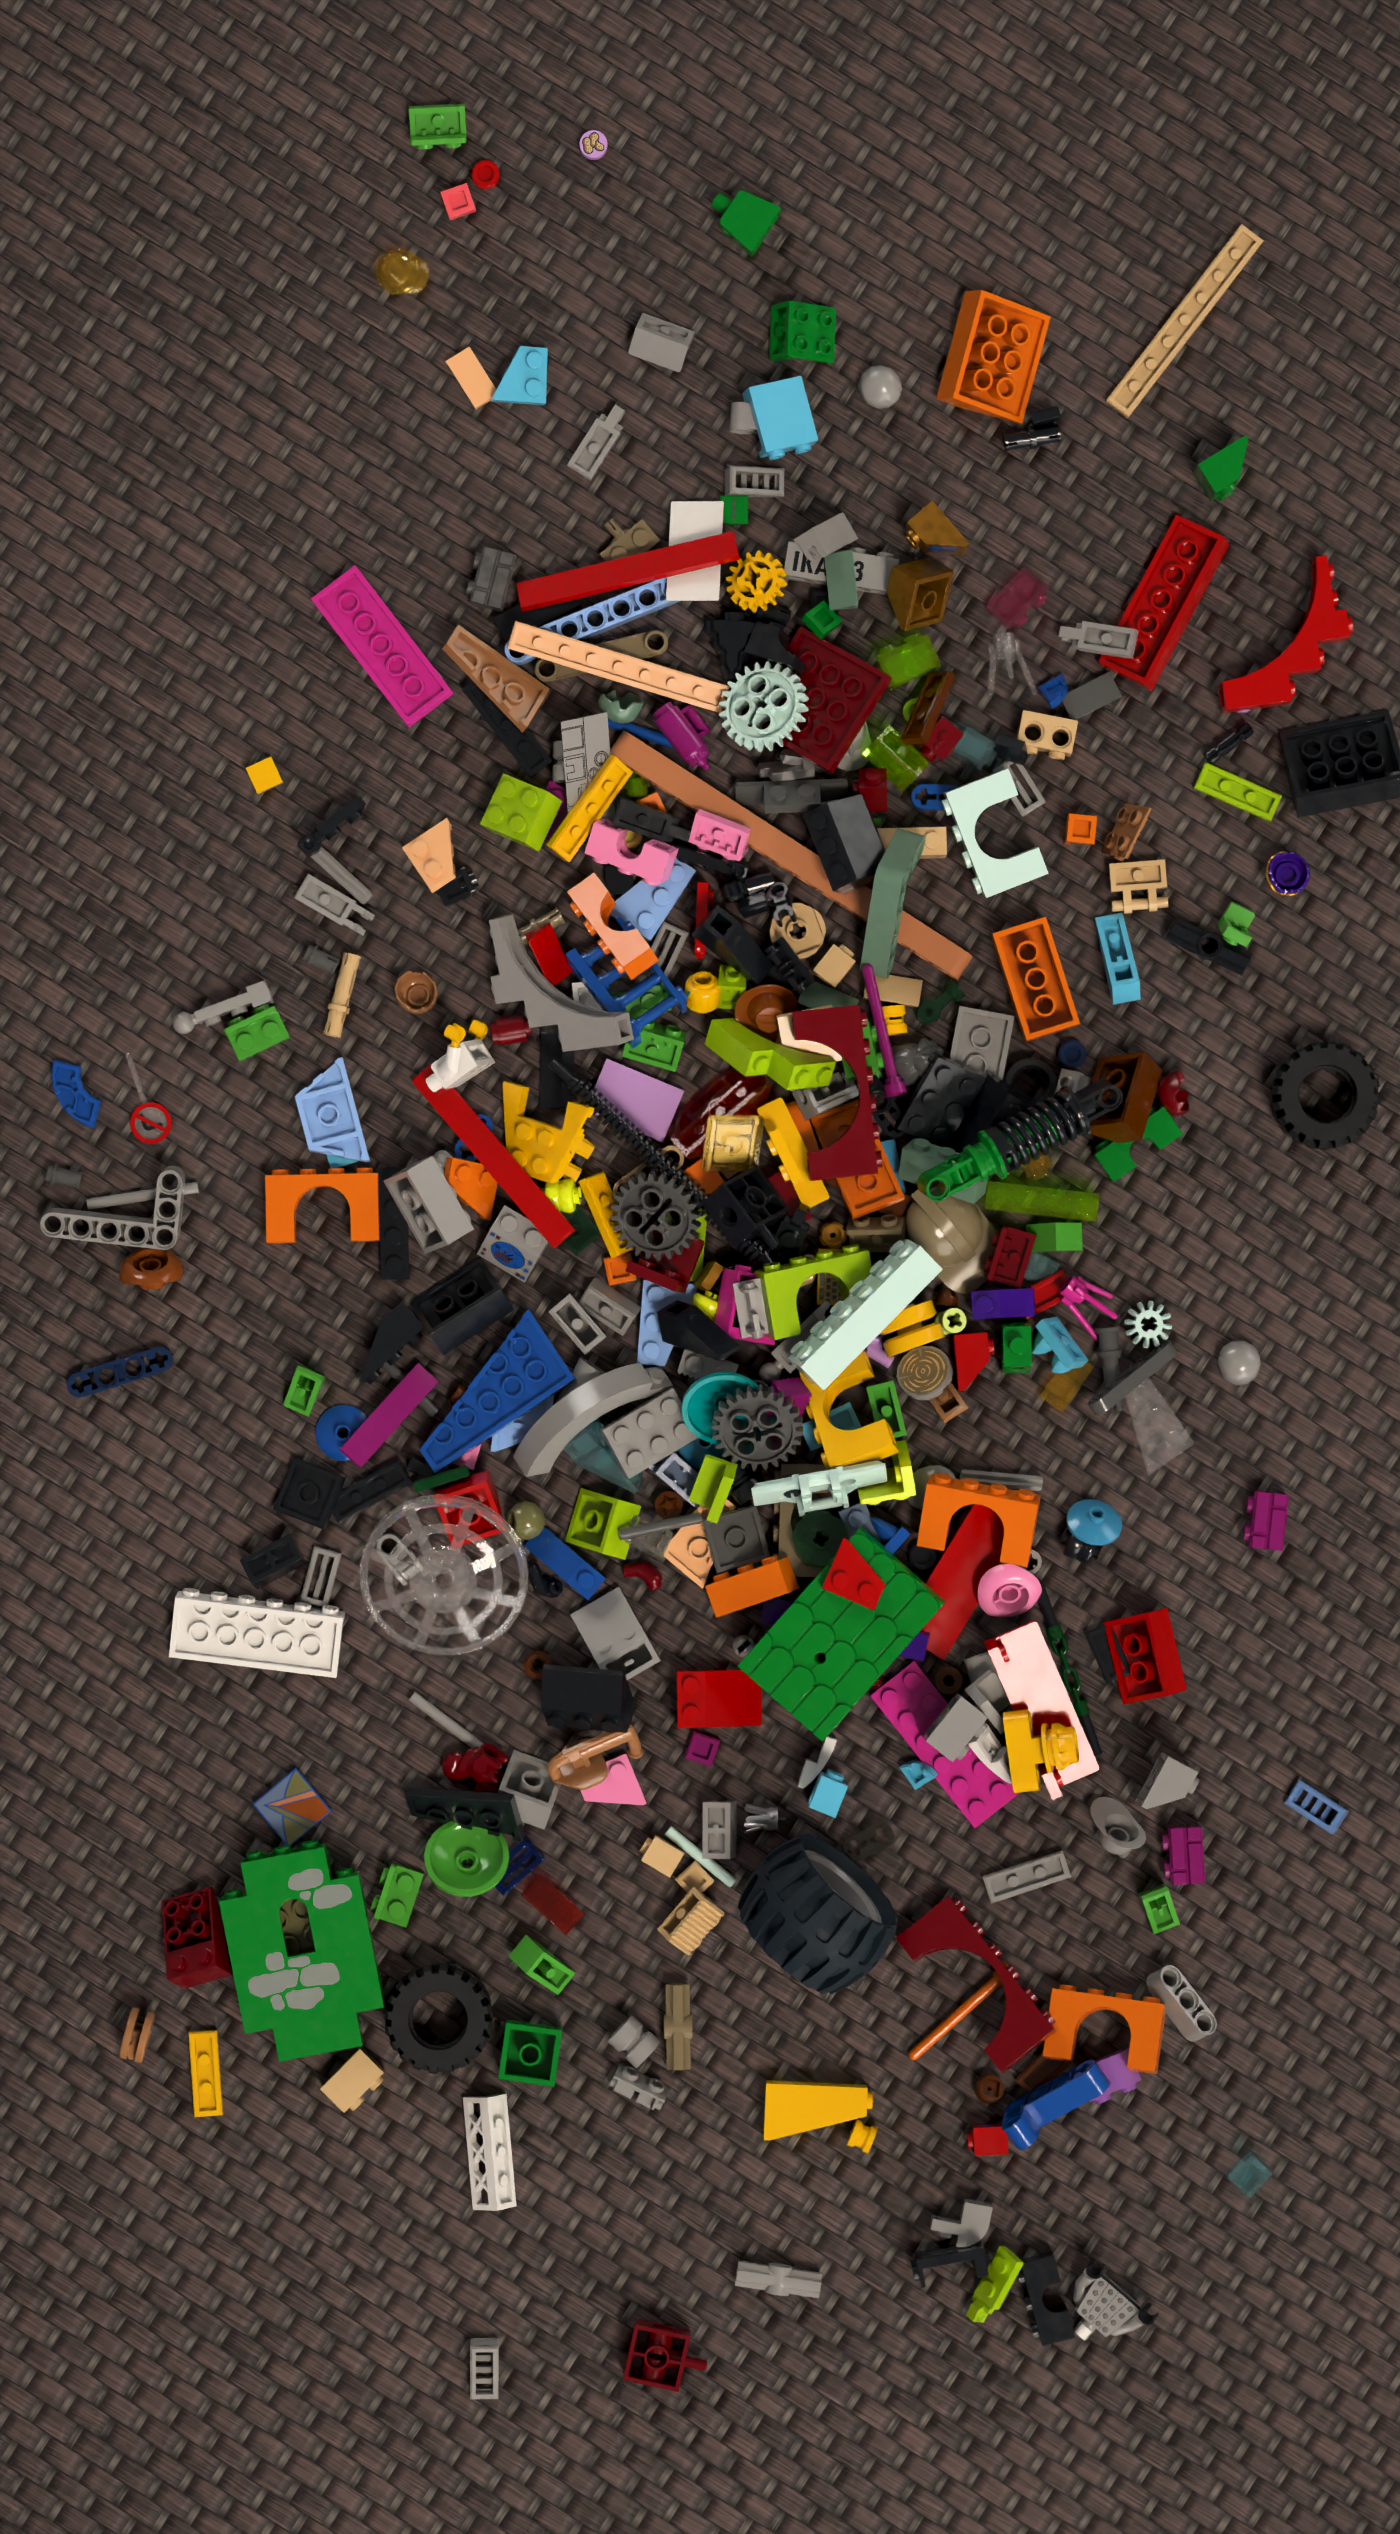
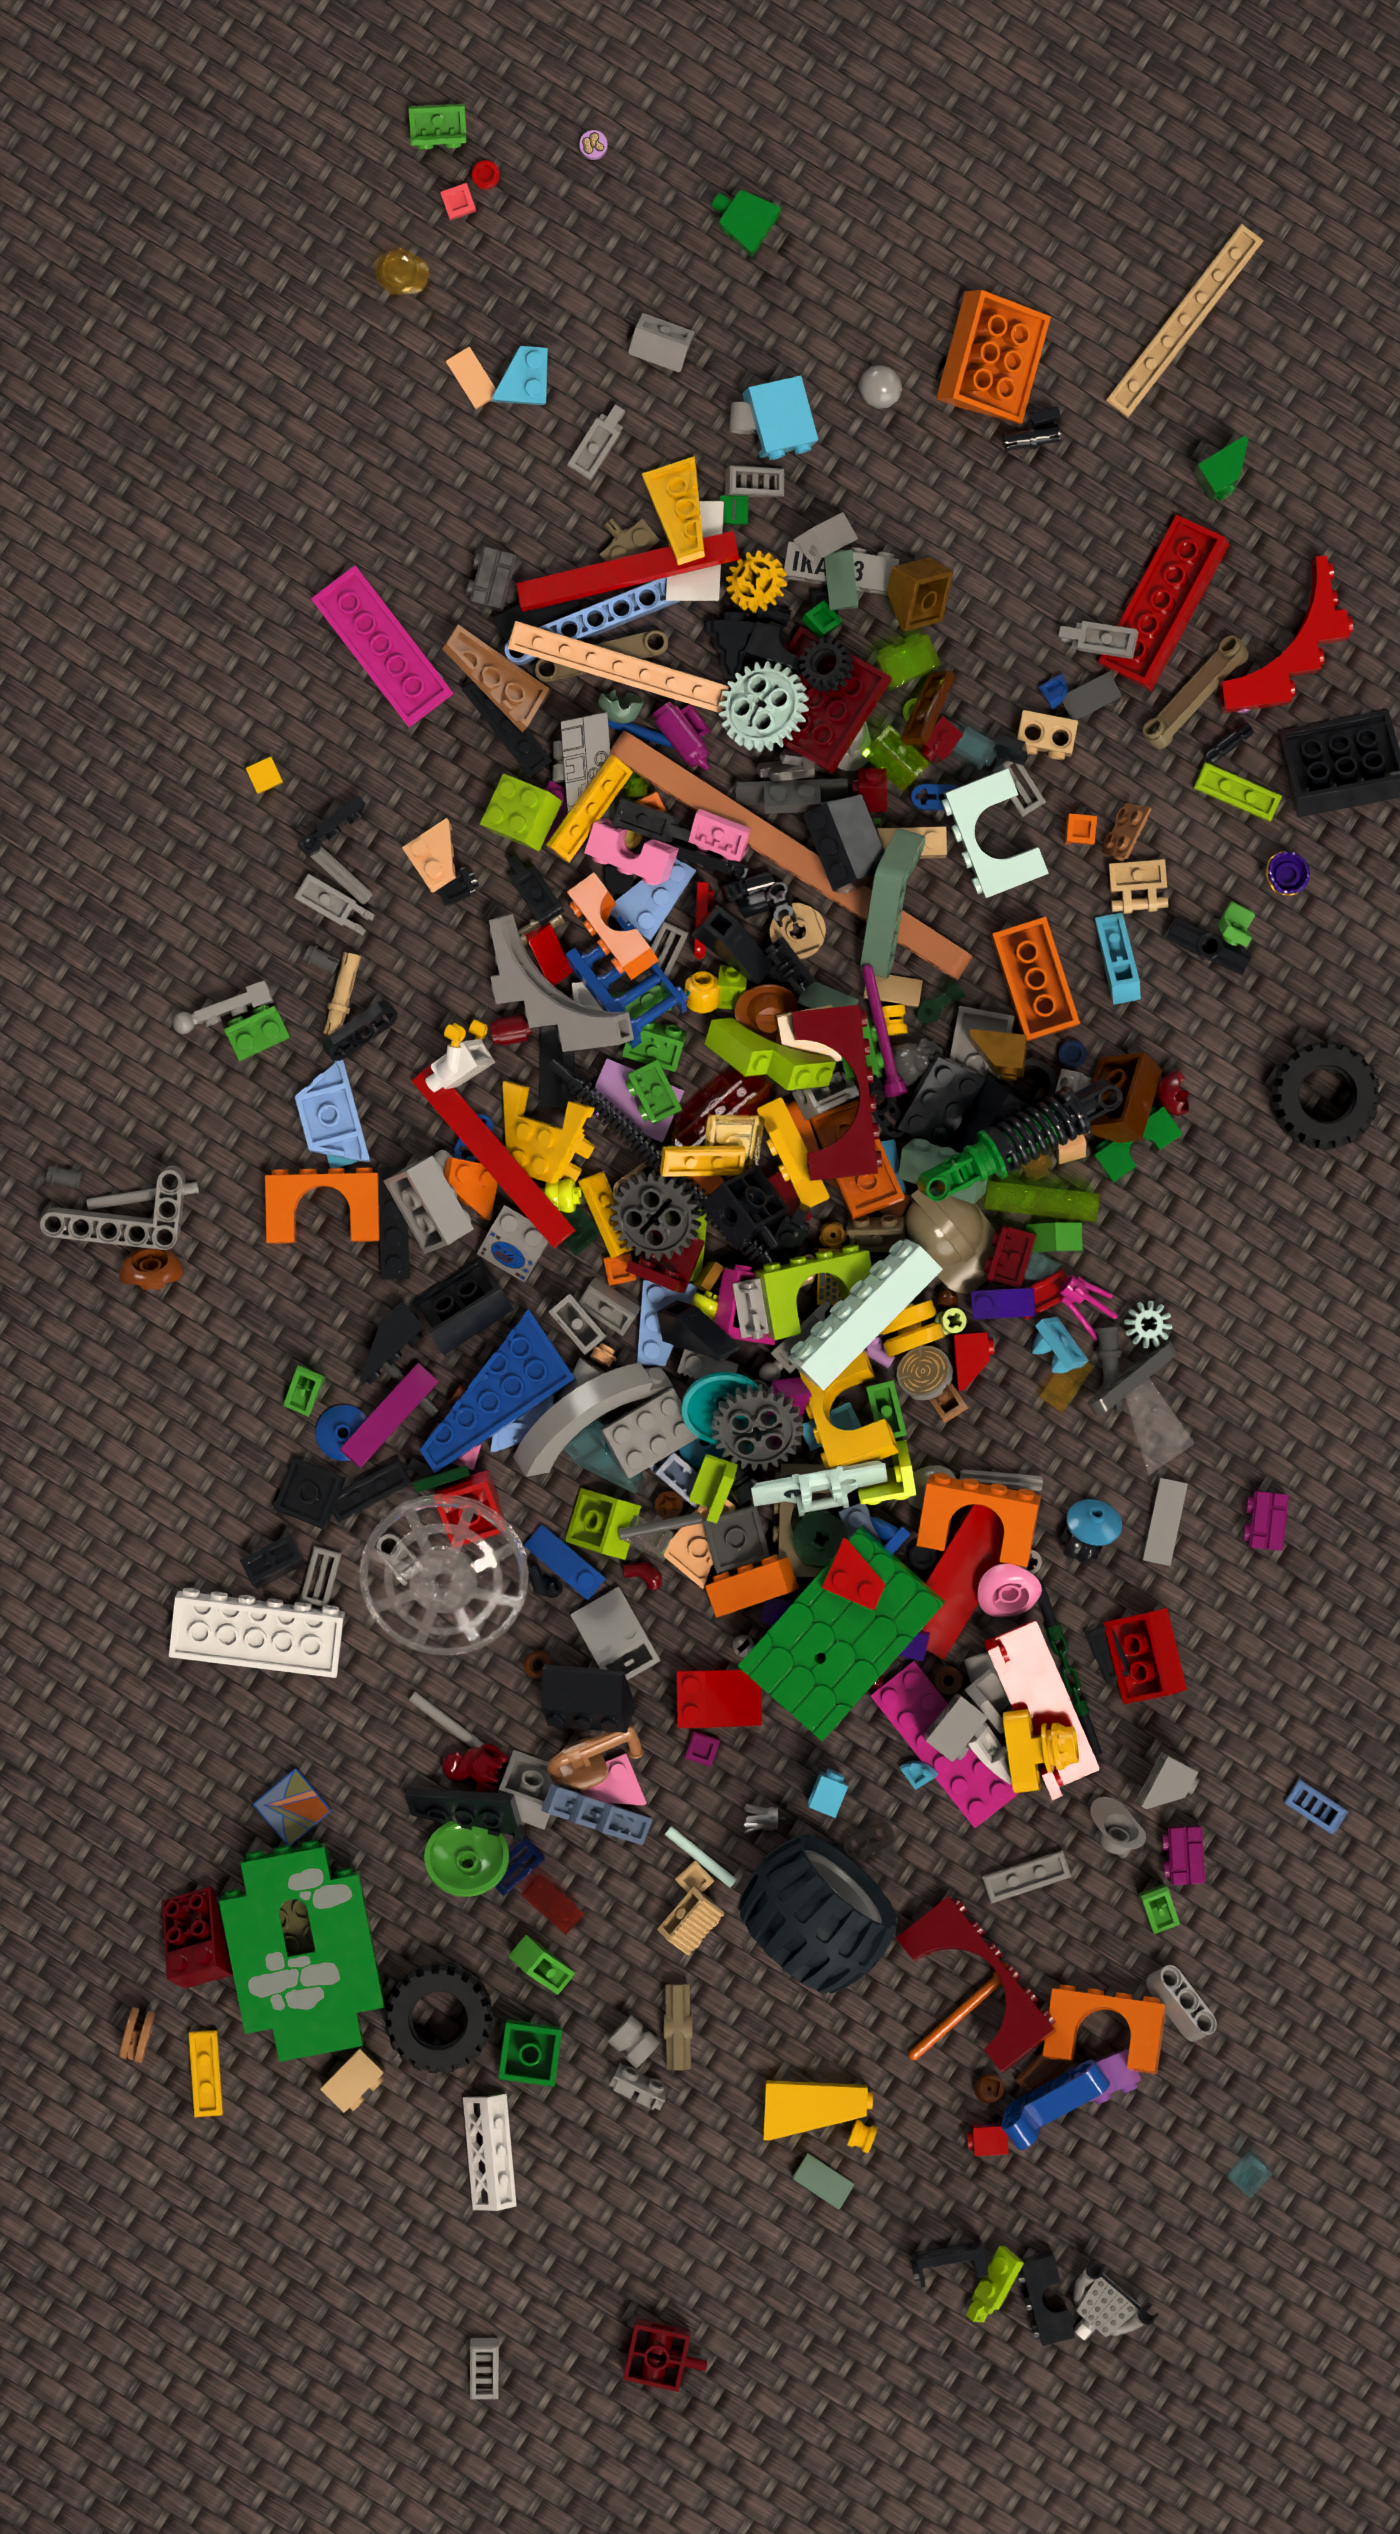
(73, 1095): blue tile -> none
(119, 1369): dark blue beam -> none
(150, 1120): piece -> none
(372, 1030): none -> black beam
(398, 1894): bright green bracket -> none
(416, 992): medium nougat hair -> none
(526, 1520): olive piece -> none
(534, 891): none -> black hinge
(596, 1814): none -> sand blue slope
(603, 1355): none -> light nougat plate
(654, 1092): none -> bright green bracket
(661, 1855): tan brick -> none
(677, 504): none -> yellow wing
(702, 1160): none -> yellow tile
(719, 1829): light grey hinge -> none
(778, 2279): light grey piece -> none
(802, 332): green bracket -> none
(813, 1768): white slope -> none
(816, 654): none -> black tyre
(823, 2181): none -> sand green slope
(835, 965): tan brick -> none
(934, 532): pearl gold slope -> none
(970, 2227): light grey brick -> none
(1001, 1051): none -> pearl gold slope
(1005, 646): clear plant -> none
(1016, 1346): green torso -> none
(1017, 599): clear pink bracket -> none
(1072, 1150): none -> light nougat tile
(1165, 1521): none -> light grey tile
(1229, 655): none -> dark tan piece
(1239, 1362): light grey hair -> none

